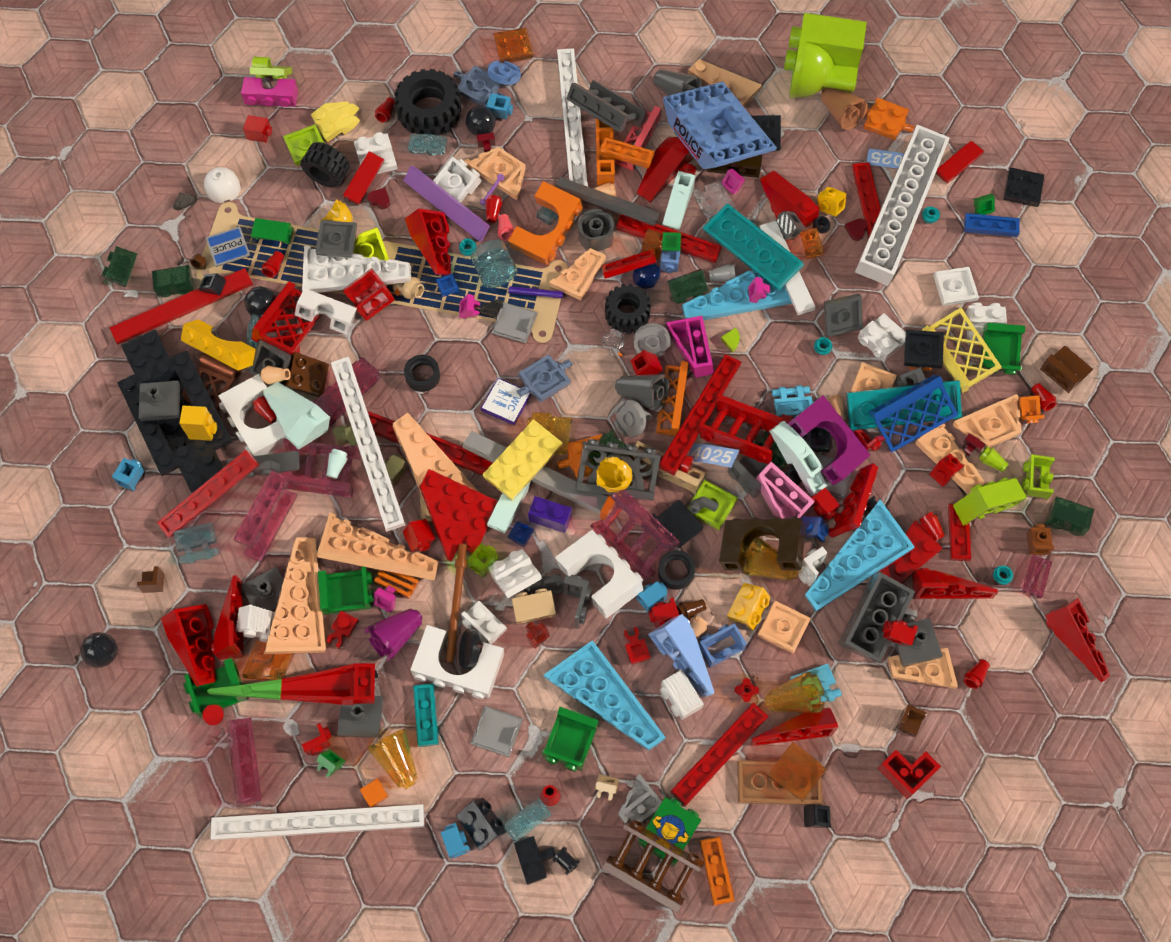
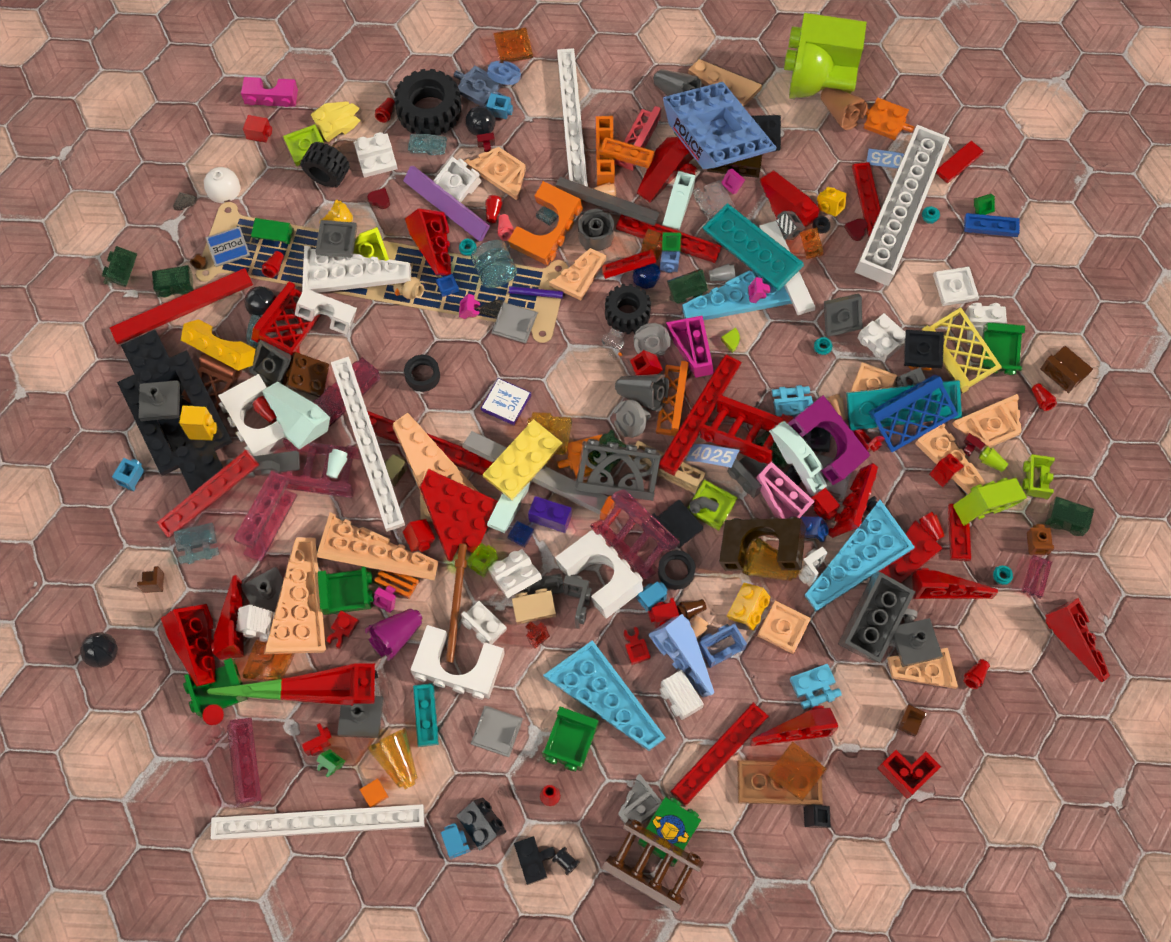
(212, 283): black slope -> none
(262, 68): lime plate -> none
(274, 374): light nougat cone -> none
(344, 434): olive bracket -> none
(363, 178): red tile -> none
(369, 294): red slope -> none
(468, 649): black tile -> none
(500, 177): medium lavender hinge -> none
(527, 820): clear light blue slope -> none
(544, 378): sand blue plate -> none
(606, 105): dark grey fence -> none
(606, 784): tan tile -> none
(613, 474): yellow hair -> none
(686, 464): red tile -> none
(716, 871): orange tile -> none
(740, 690): red plate -> none
(797, 695): clear yellow cone -> none
(899, 632): red brick -> none
(1023, 187): black plate -> none
(1030, 409): orange bracket -> none

